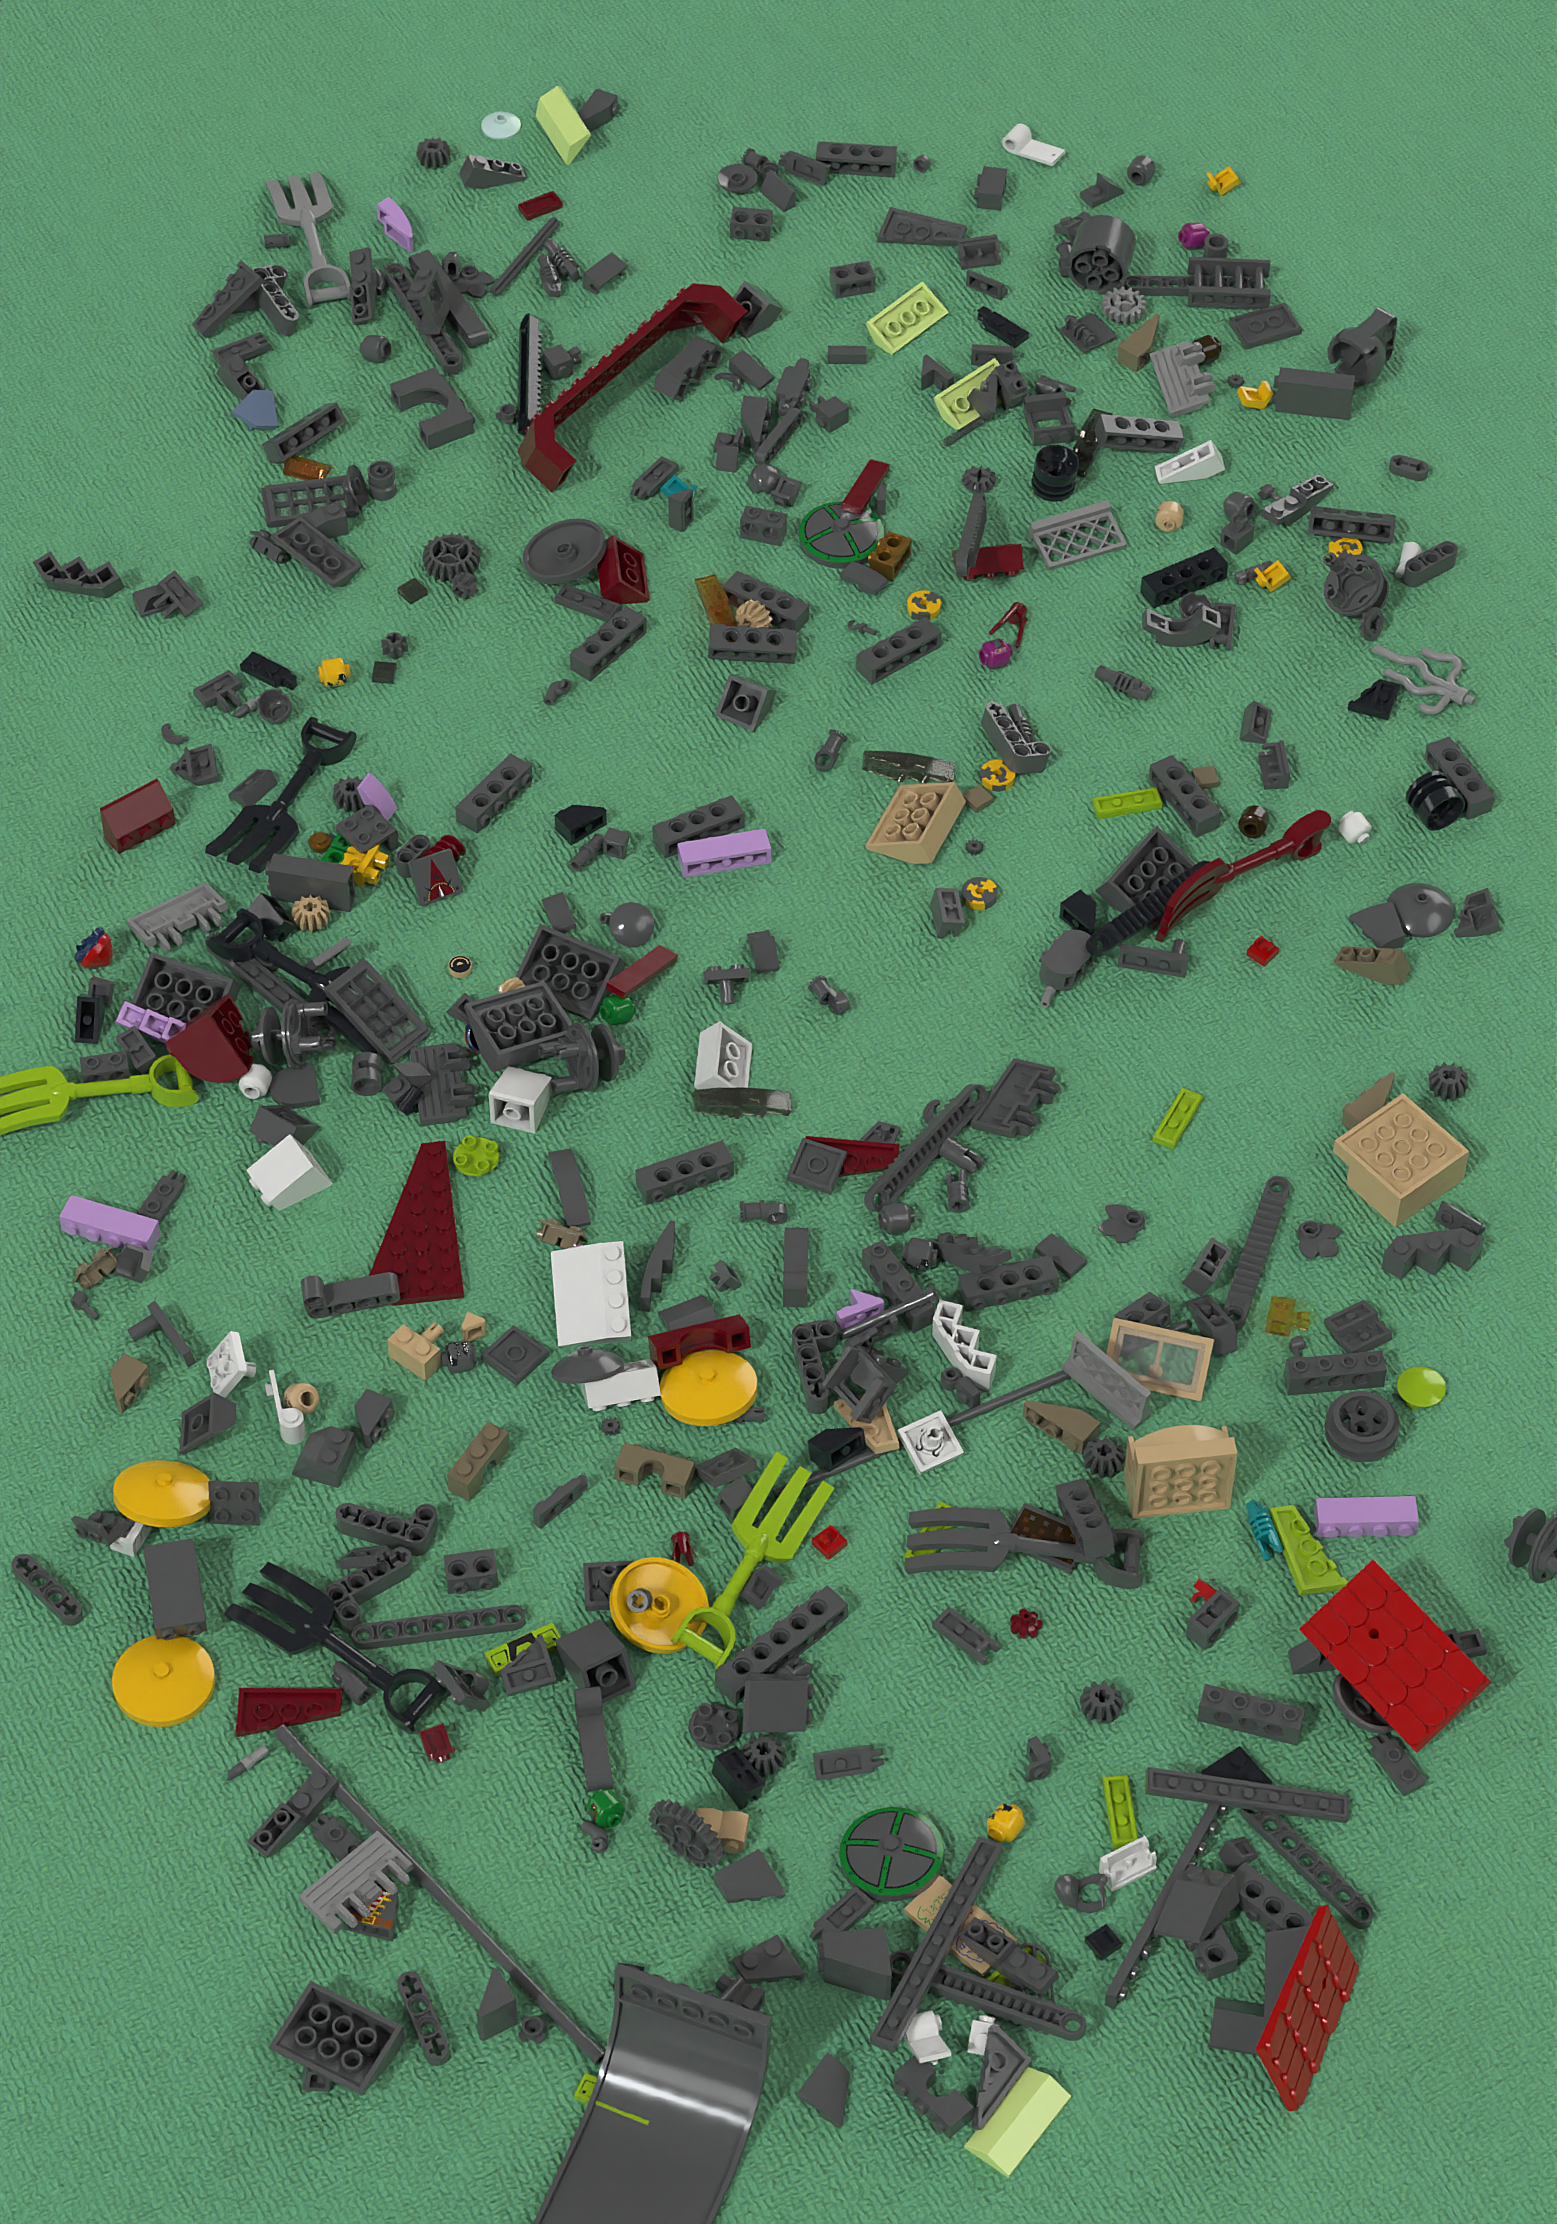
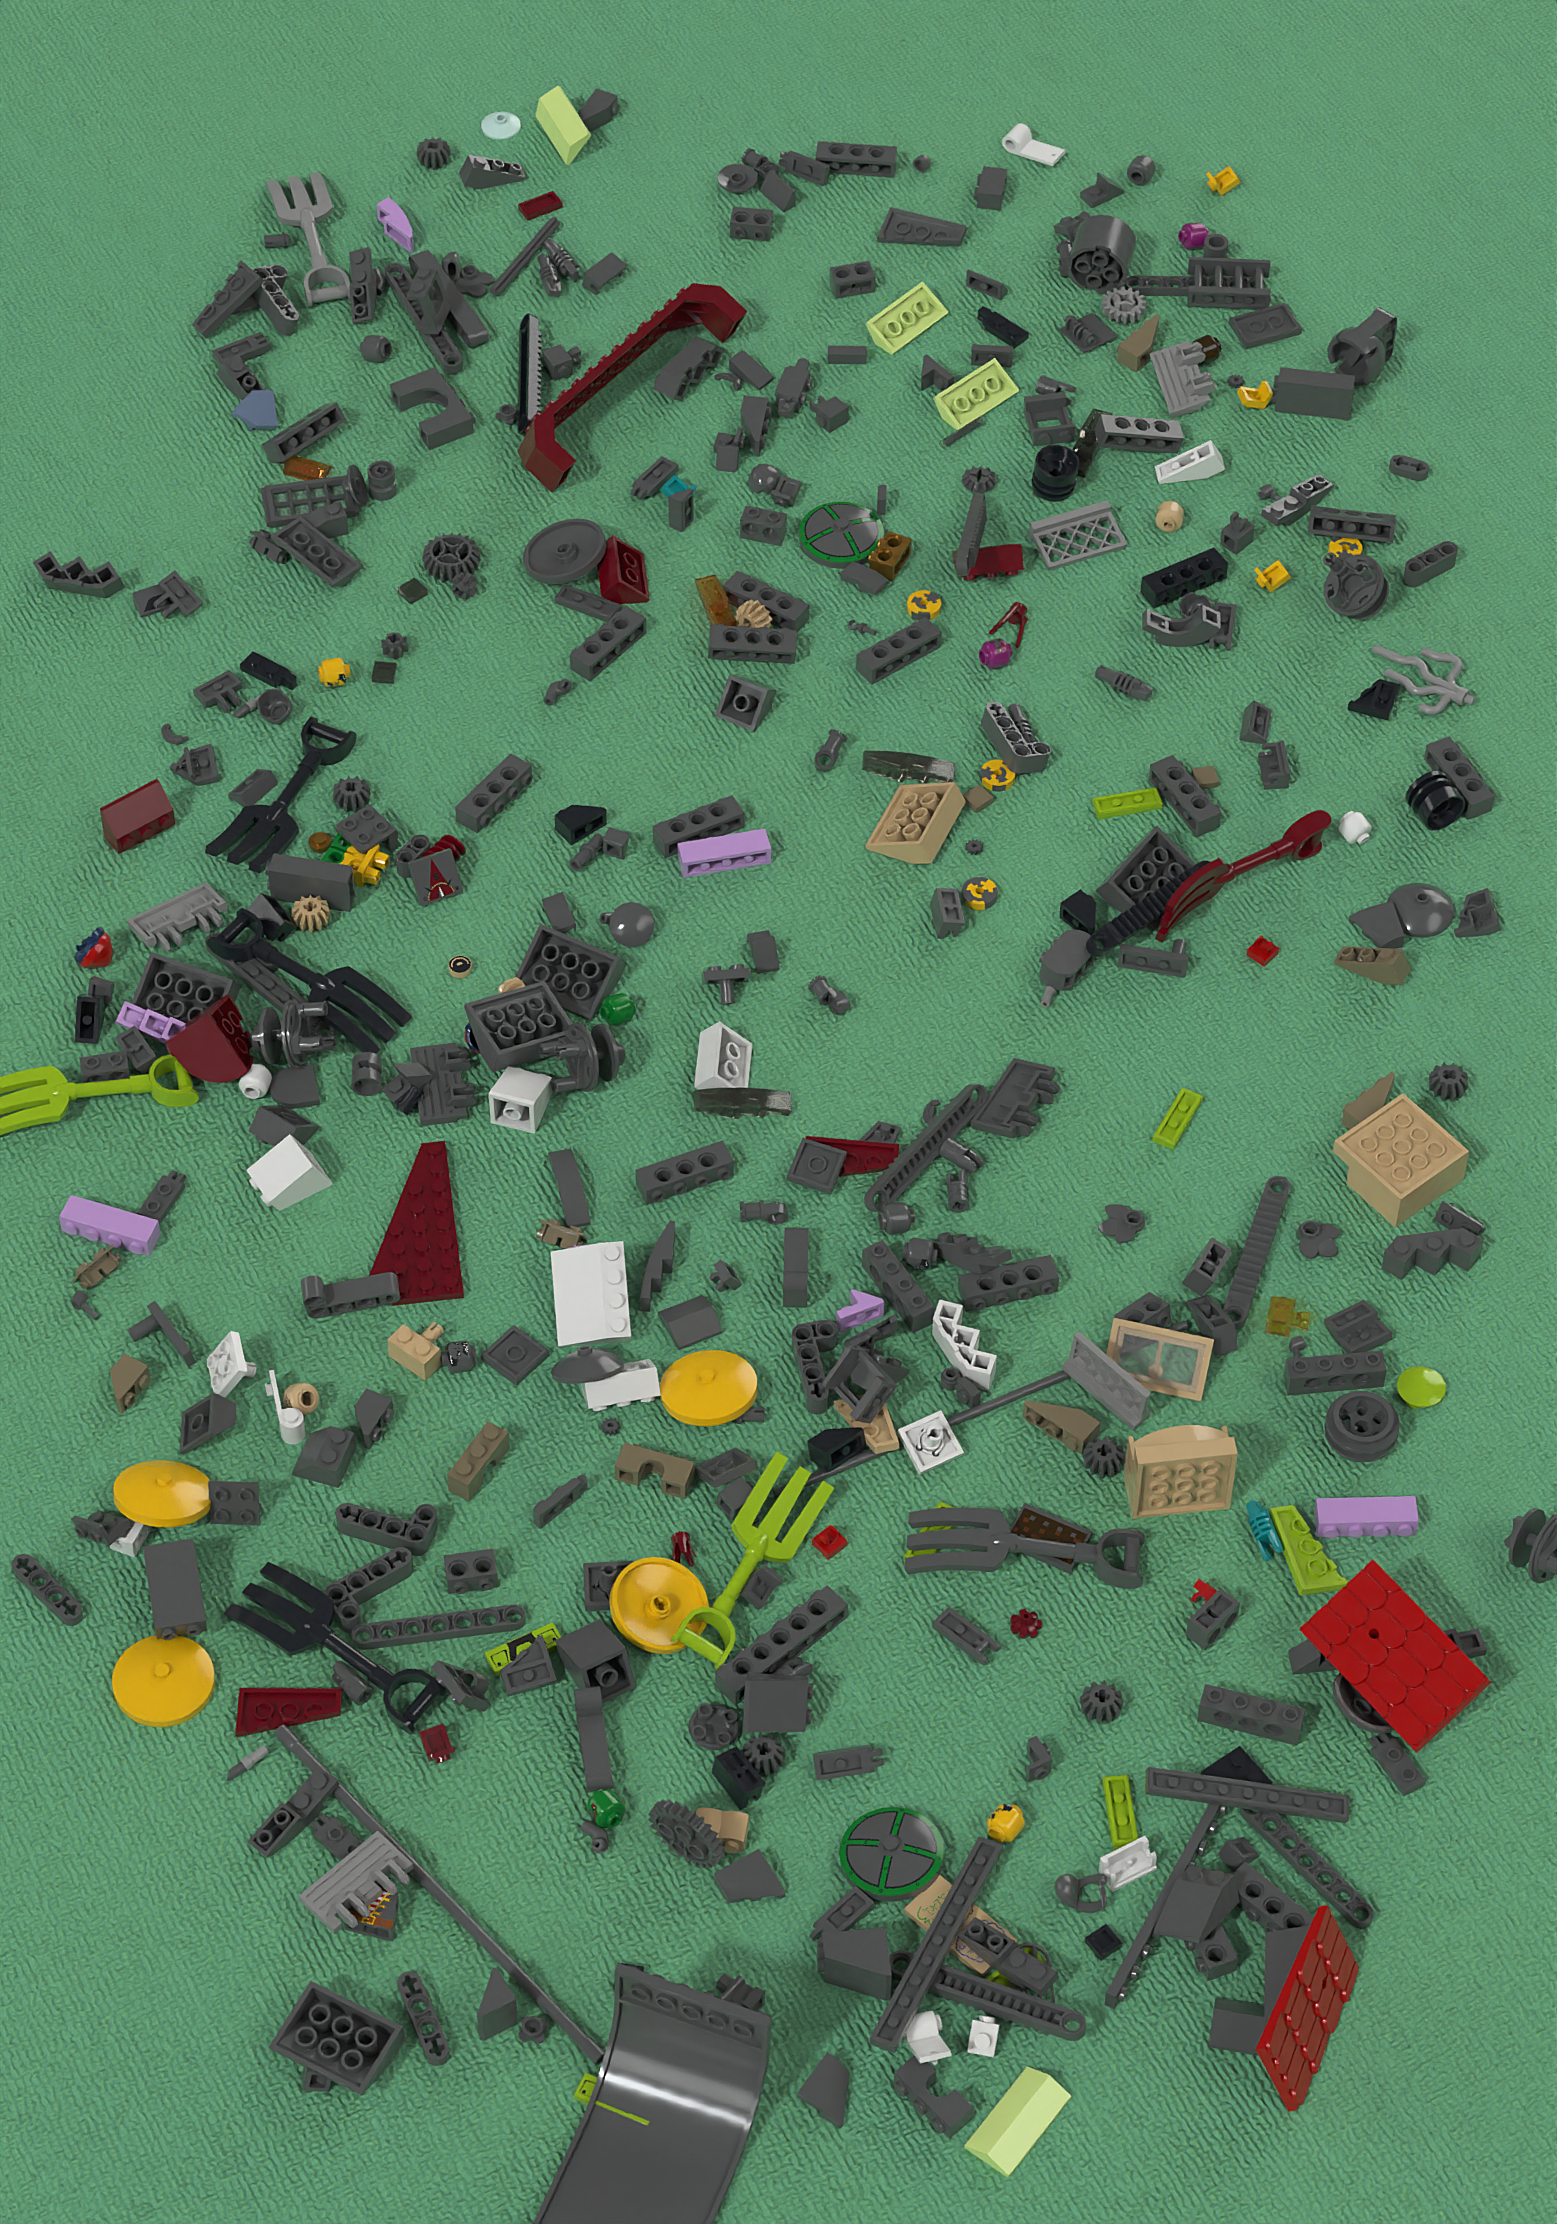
(133, 1263): dark grey panel -> none
(328, 955): dark grey tile -> none
(363, 1557): dark grey tile -> none
(376, 795): lavender slope -> none
(377, 1011): dark grey piece -> none
(457, 1009): dark grey slope -> none
(473, 1327): tan slope -> none
(476, 1156): lime dish -> none
(632, 1598): dark grey bush -> none
(641, 972): dark red tile -> none
(723, 1334): dark red arch -> none
(760, 308): dark grey slope -> none
(767, 1962): dark grey wing -> none
(779, 436): dark grey beam -> none
(865, 486): dark red tile -> none
(929, 1295): dark grey bar -> none
(978, 252): dark grey hinge -> none
(985, 400): dark grey slope -> none
(1000, 2069): dark grey wing -> none
(1010, 385): dark grey hips -> none
(1063, 1256): dark grey tile -> none
(1086, 1519): dark grey brick -> none
(1239, 503): dark grey head -> none
(1250, 574): dark grey axle -> none
(1253, 821): dark brown head -> none
(1371, 618): dark grey gear -> none
(1409, 550): white cone -> none

